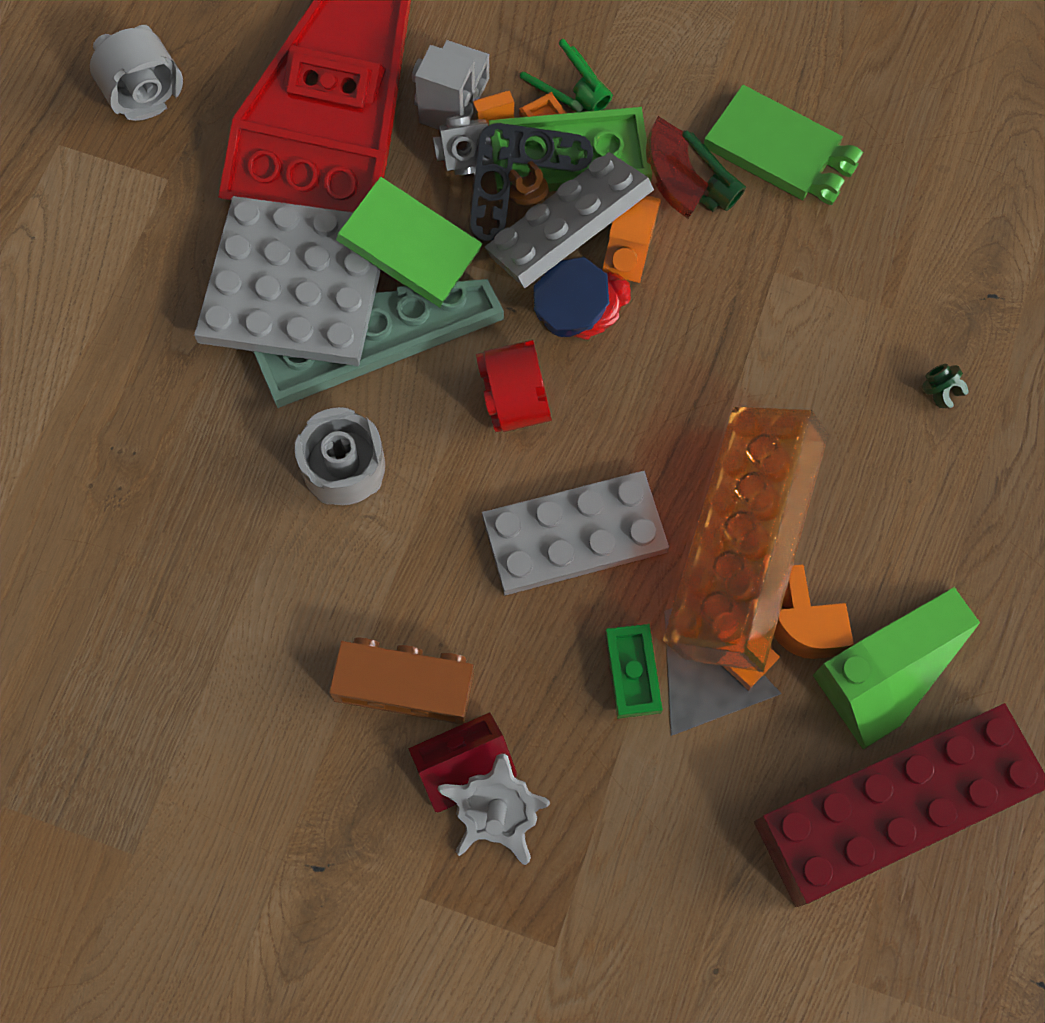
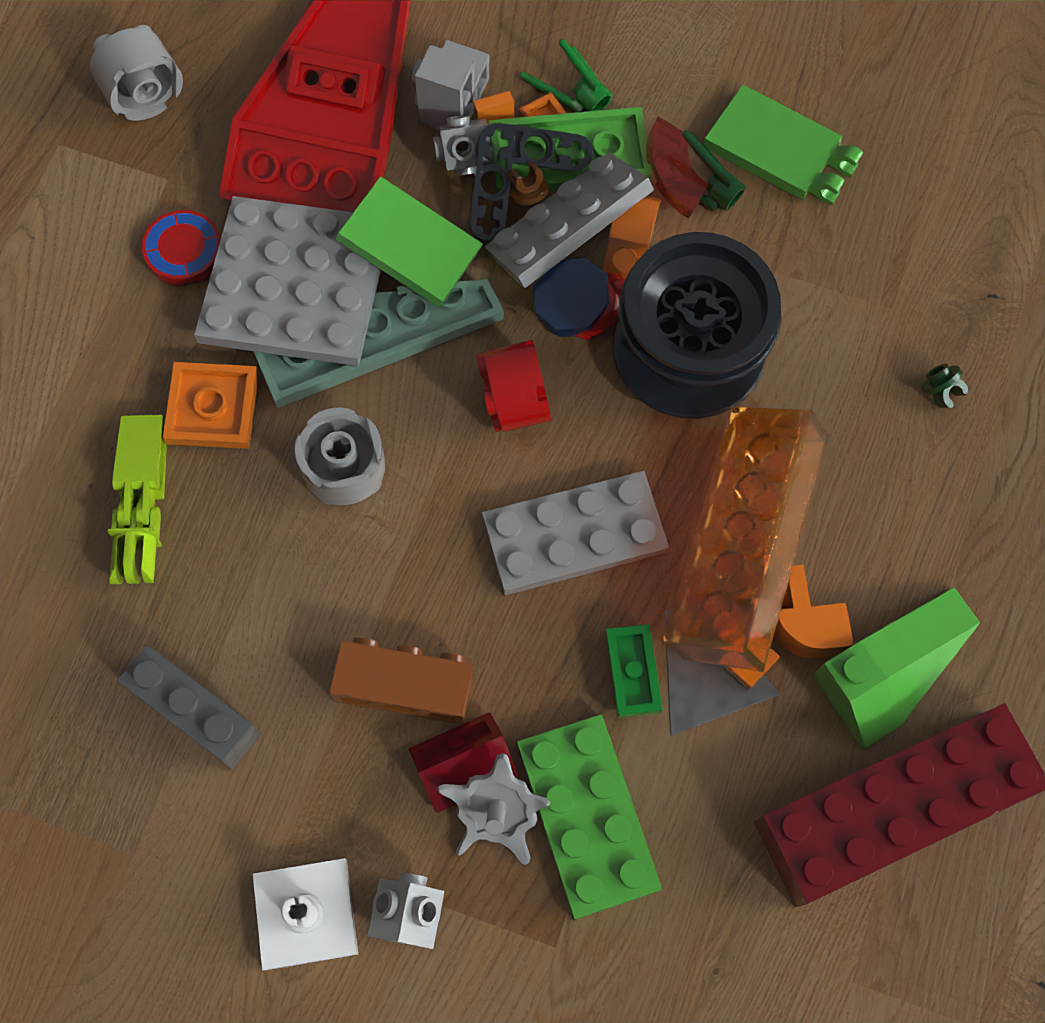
(141, 477): none -> lime arm
(181, 247): none -> tile
(189, 706): none -> dark grey arch
(211, 405): none -> orange plate
(305, 914): none -> white tile
(406, 911): none -> light grey brick
(589, 817): none -> bright green plate
(703, 279): none -> black wheel

